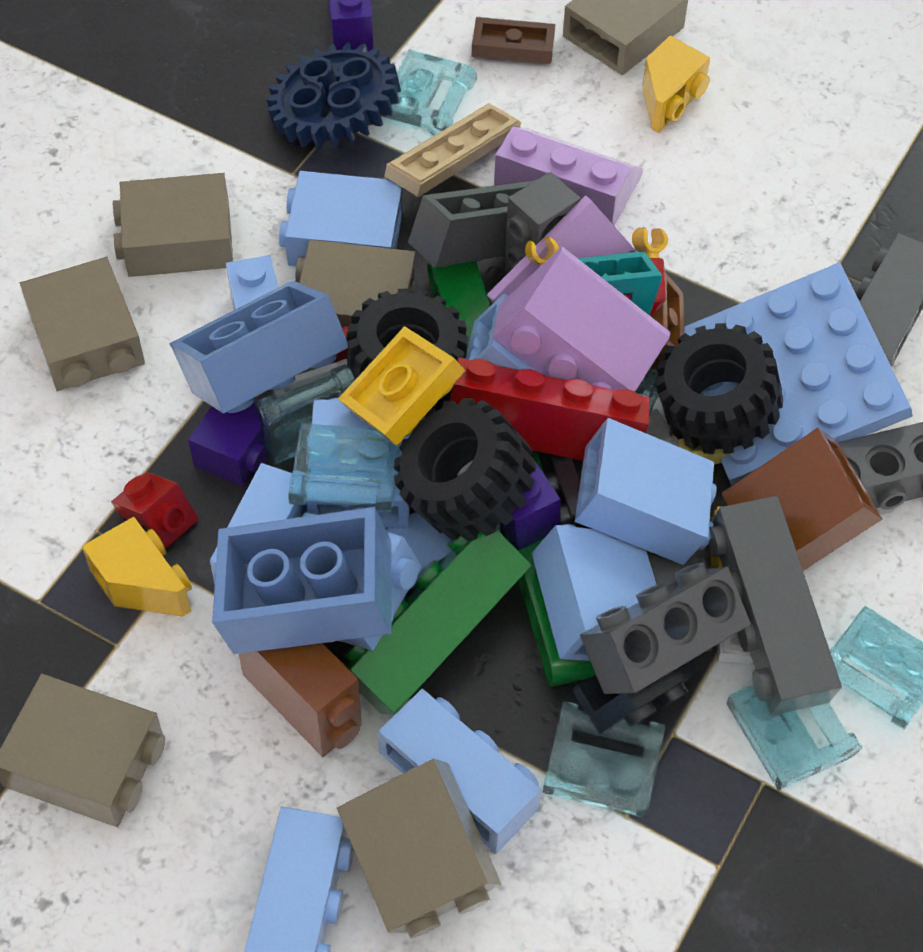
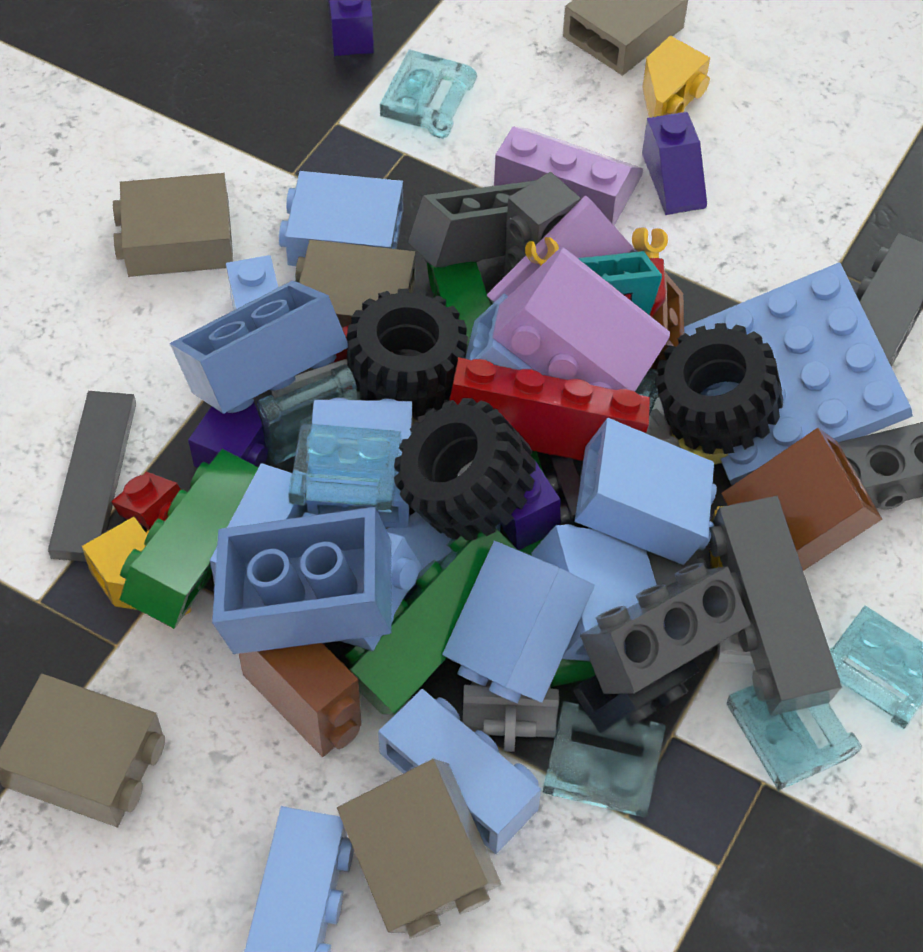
(82, 323): dark tan brick -> none
(92, 473): none -> dark grey tile
(178, 551): none -> green brick
(333, 95): dark blue gear -> none
(401, 385): yellow plate -> none
(451, 150): tan tile -> none
(502, 717): none -> light grey hips
(513, 40): reddish brown plate -> none
(517, 623): none -> light blue brick
(675, 162): none -> dark purple slope

